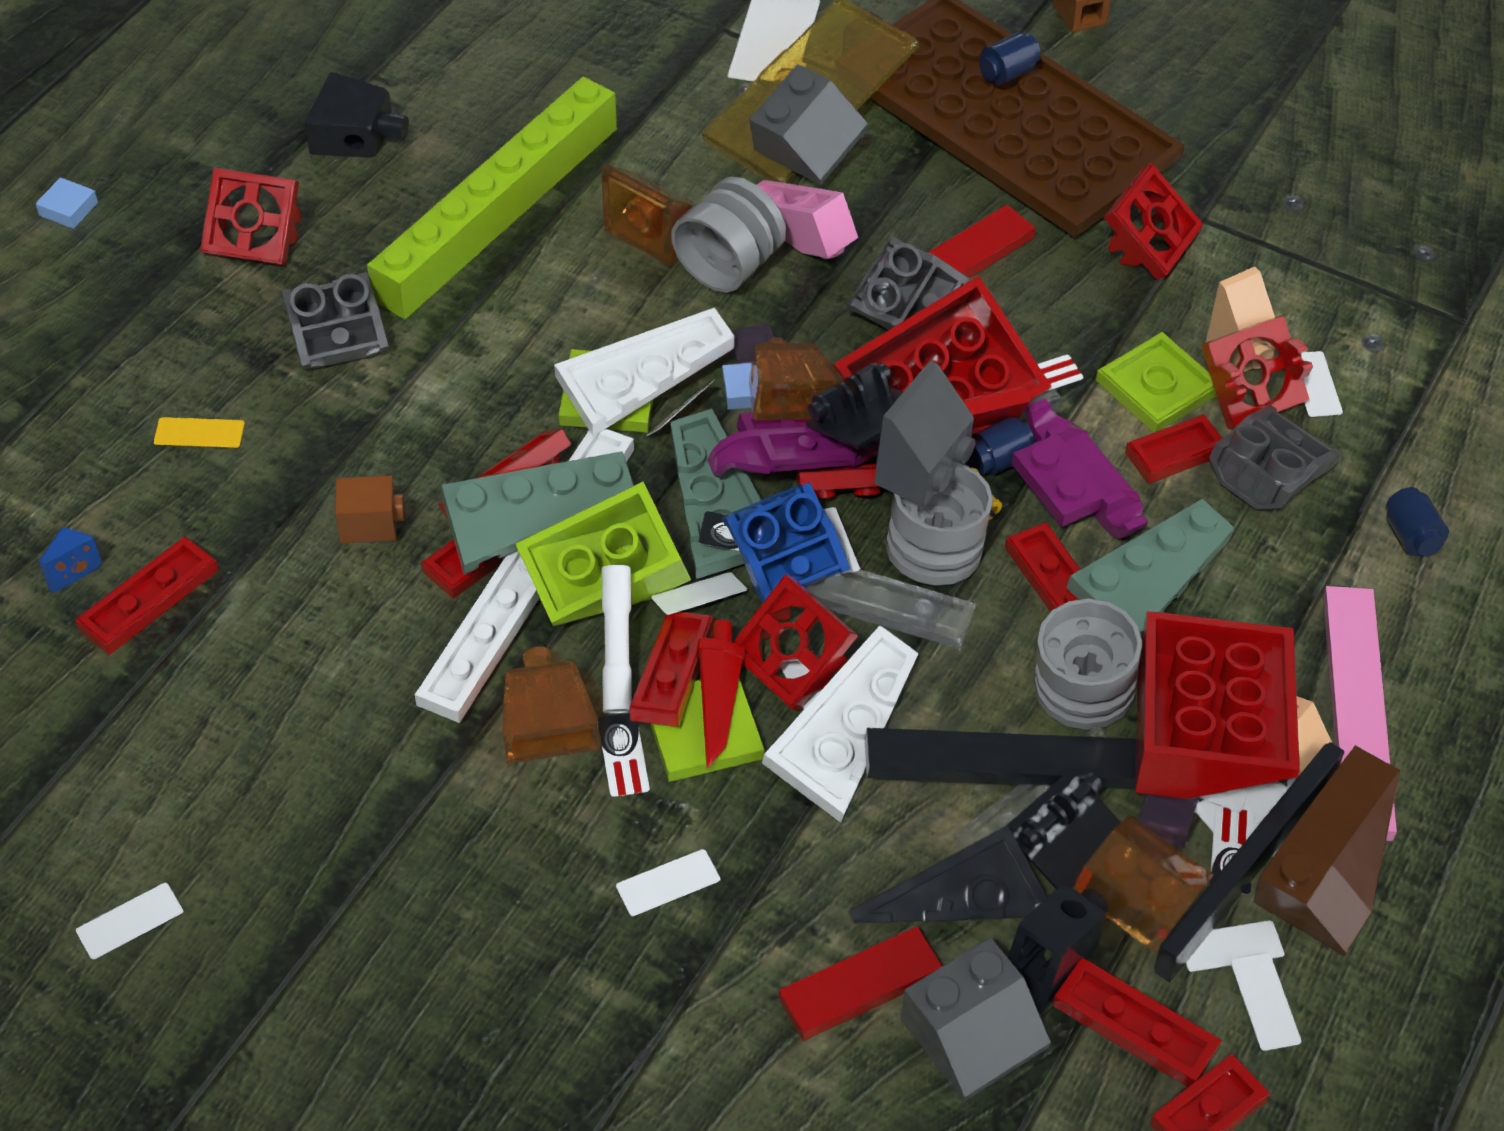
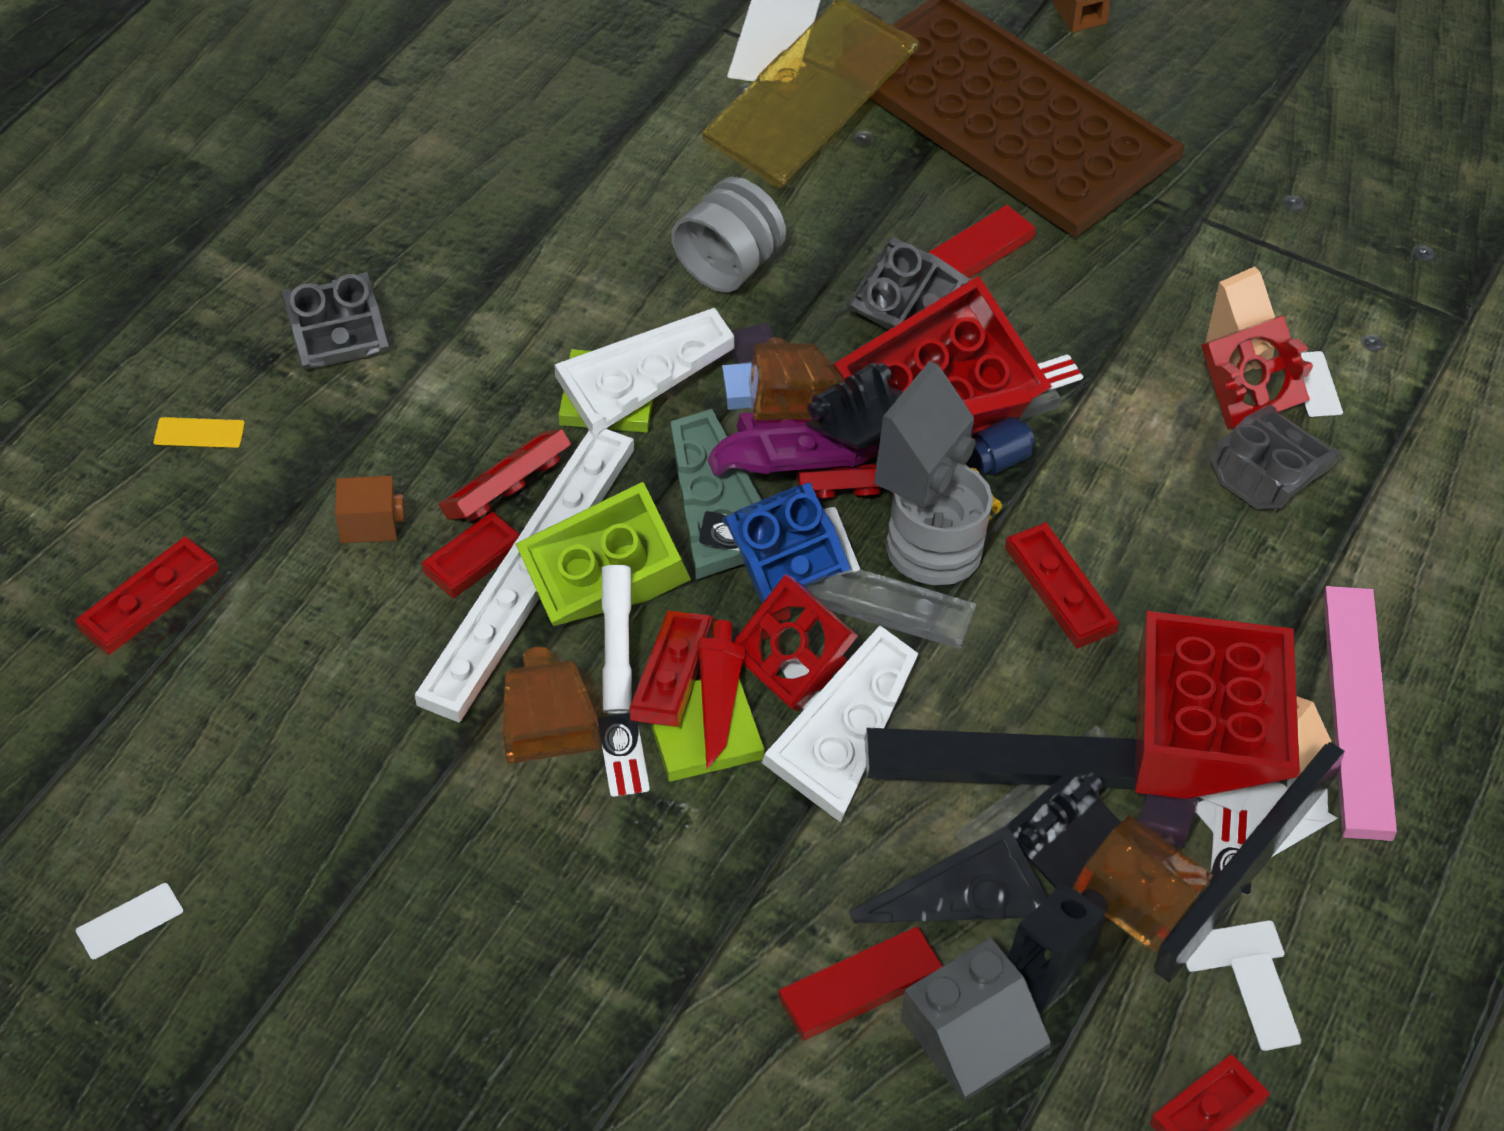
(66, 203): light blue tile -> none
(69, 558): blue slope -> none
(220, 210): red piece -> none
(352, 119): black torso -> none
(492, 198): lime brick -> none
(505, 508): sand green wing -> none
(641, 212): clear orange slope -> none
(667, 882): white sticker -> none
(680, 408): sticker -> none
(698, 593): white sticker -> none
(806, 125): dark grey slope -> none
(814, 218): bright pink slope -> none
(1009, 58): dark blue brick -> none
(1075, 476): magenta plate -> none
(1087, 663): light grey wheel -> none
(1136, 1023): red plate -> none
(1156, 564): sand green wing -> none
(1157, 382): lime tile -> none
(1169, 209): red piece -> none
(1173, 449): red tile -> none
(1334, 854): reddish brown wedge -> none
(1416, 522): dark blue brick -> none

